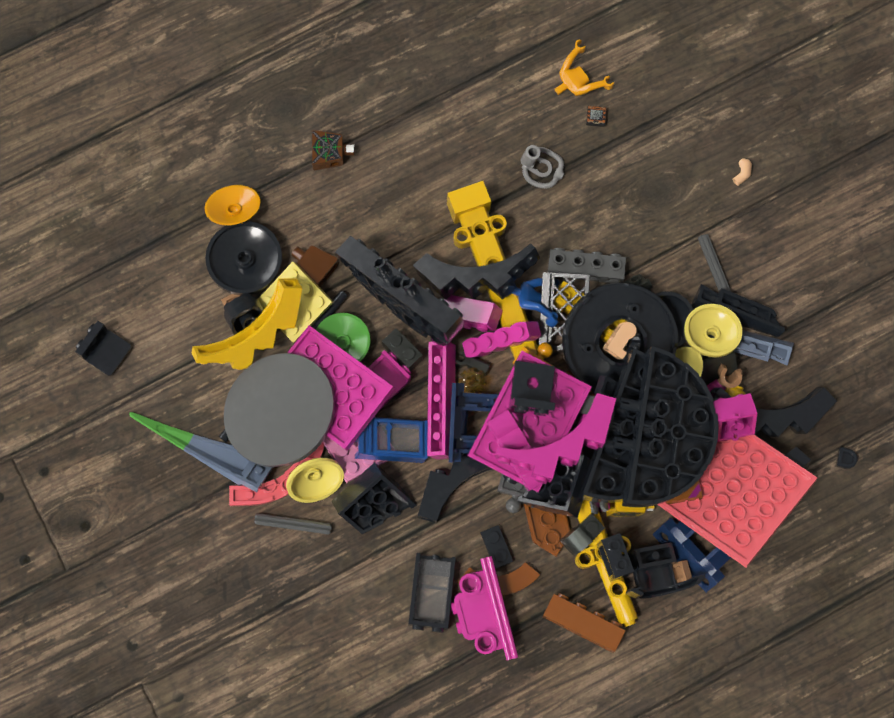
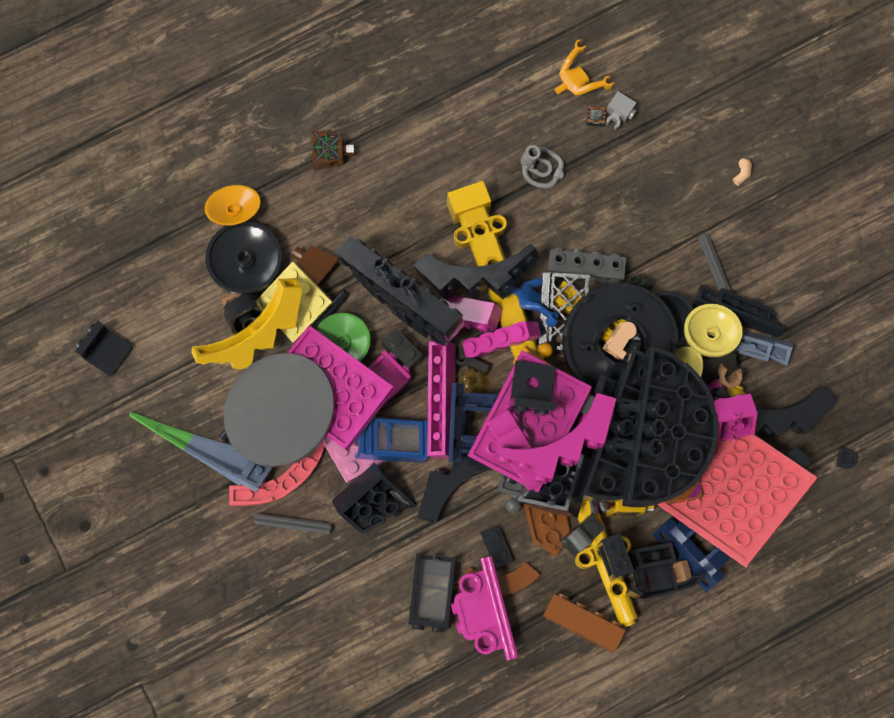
(315, 480): light yellow dish -> none
(620, 109): none -> light grey brick

